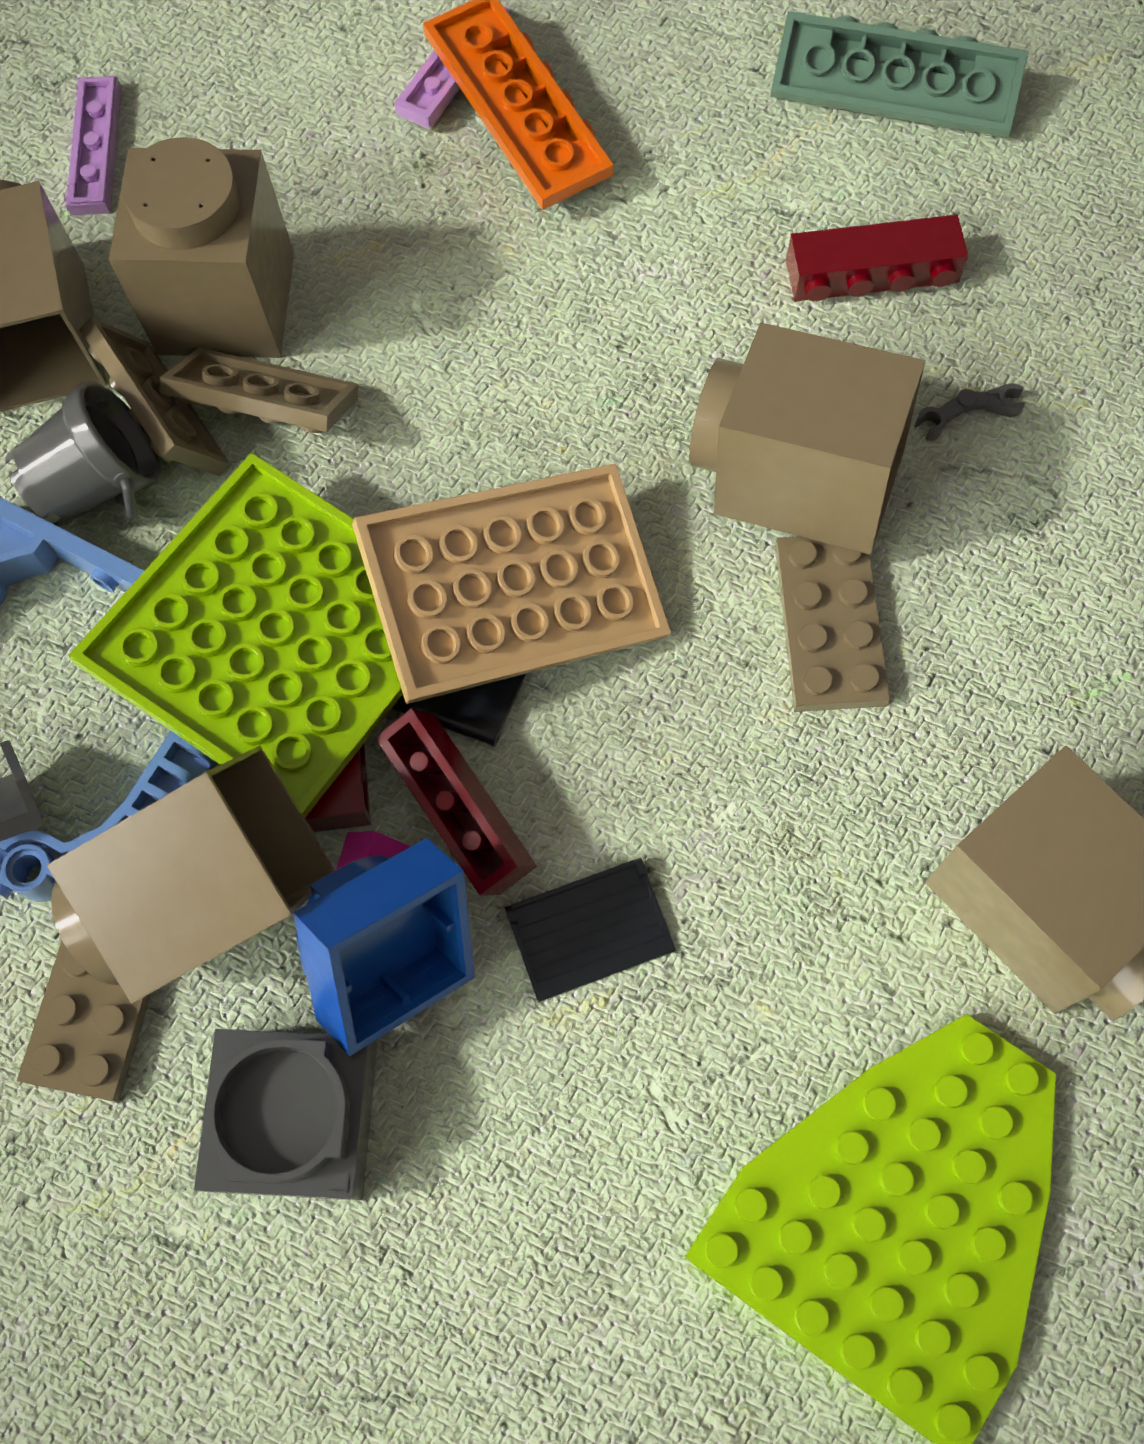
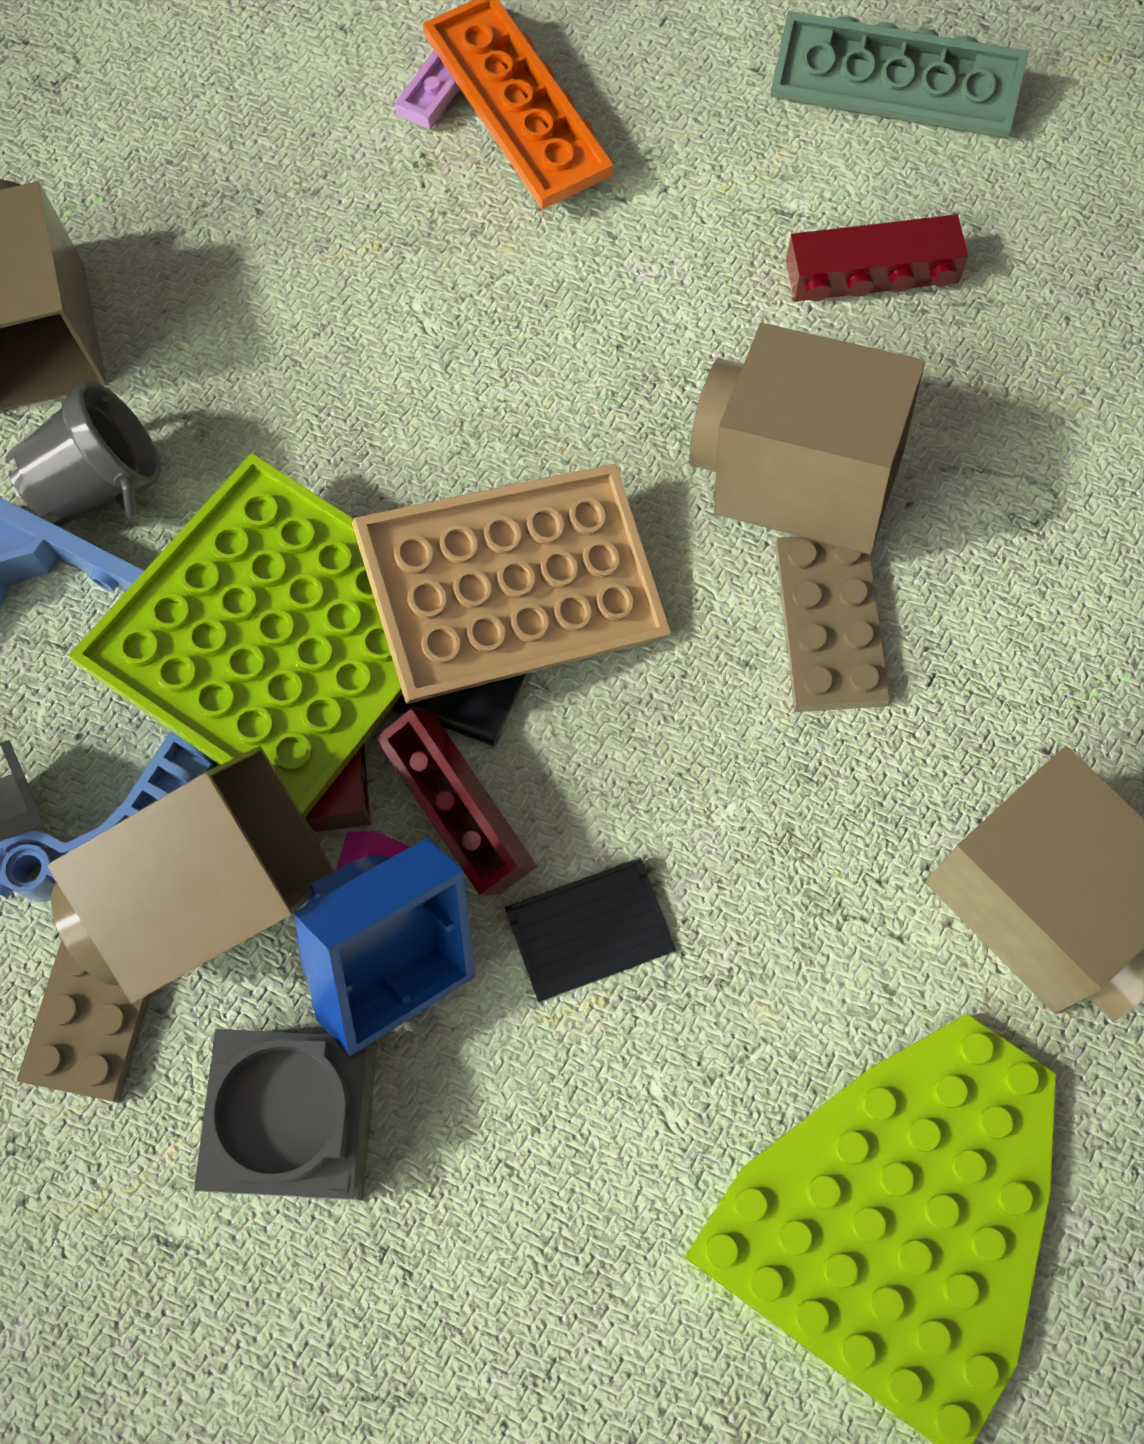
(93, 146): lavender tile -> none
(135, 374): dark tan plate -> none
(203, 249): dark tan container -> none
(259, 390): dark tan plate -> none
(967, 400): dark grey piece -> none

